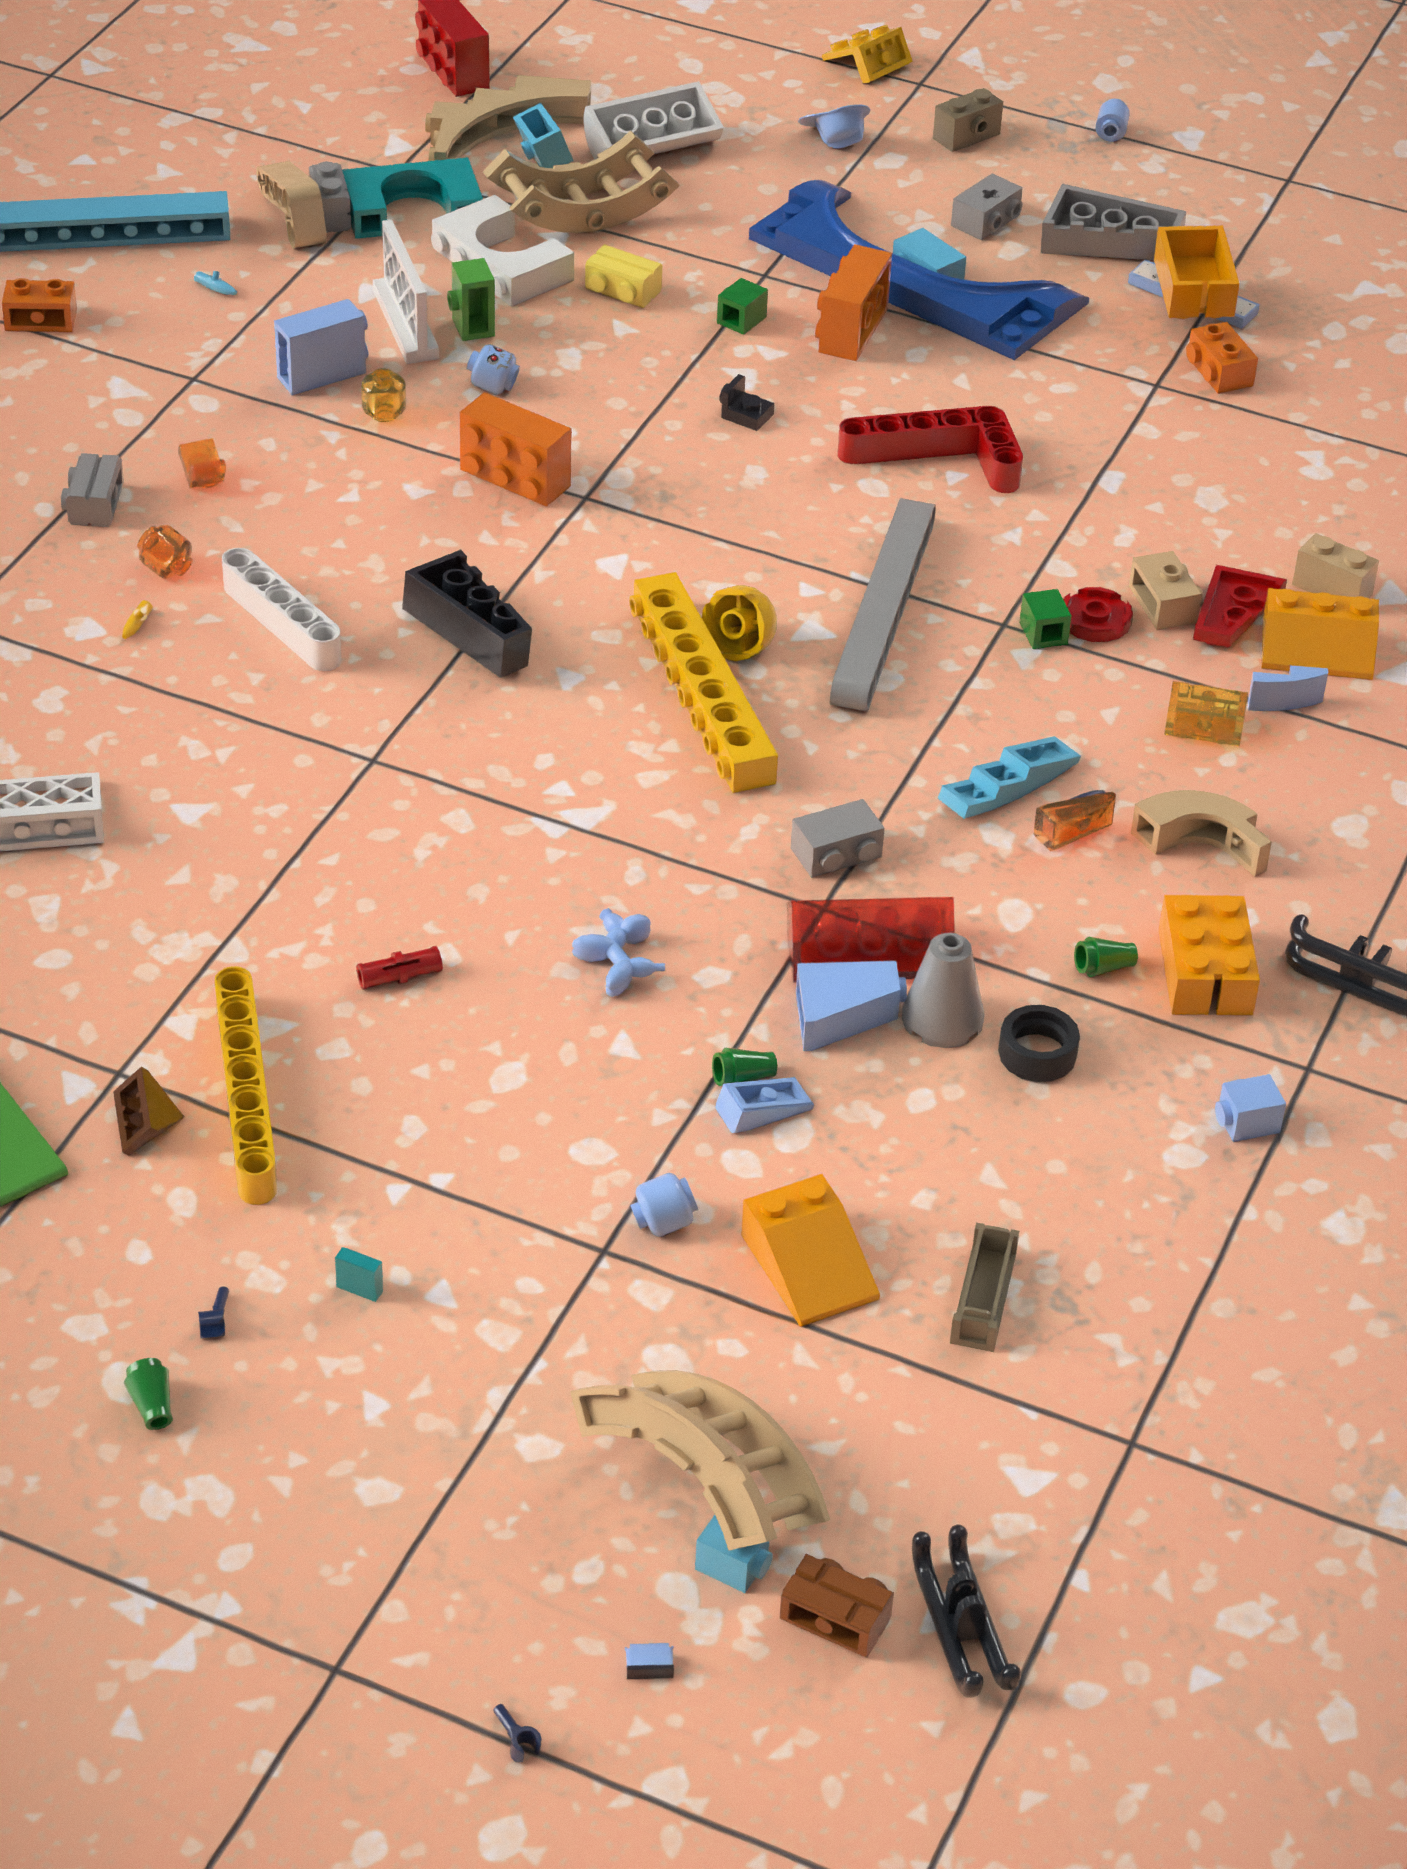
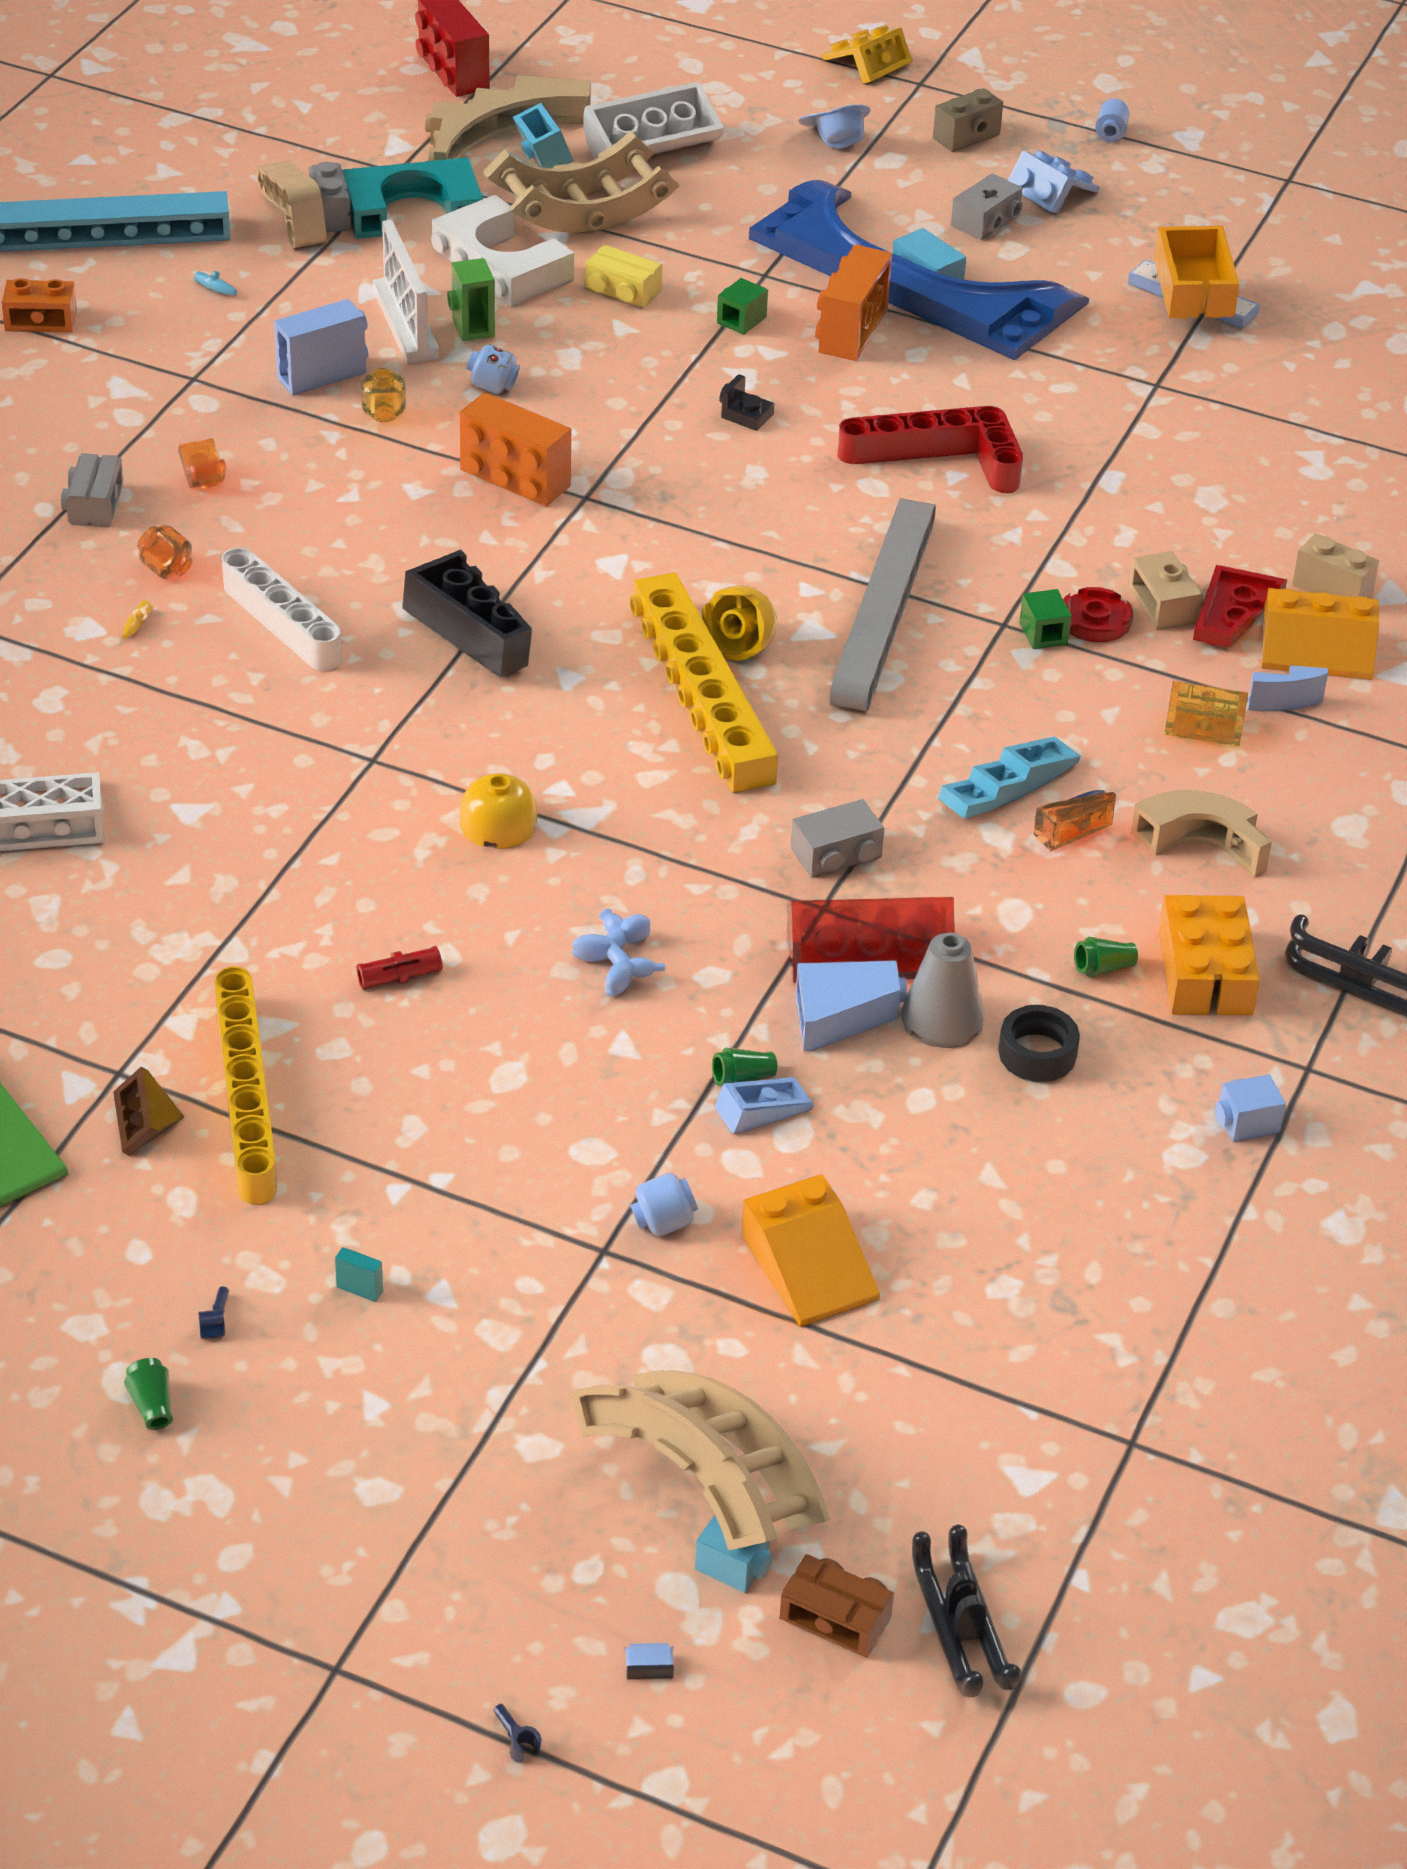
(498, 811): none -> yellow cylinder
(985, 1287): dark tan container -> none
(1048, 179): none -> light blue bracket
(1104, 225): light grey wedge -> none
(1222, 357): orange brick -> none

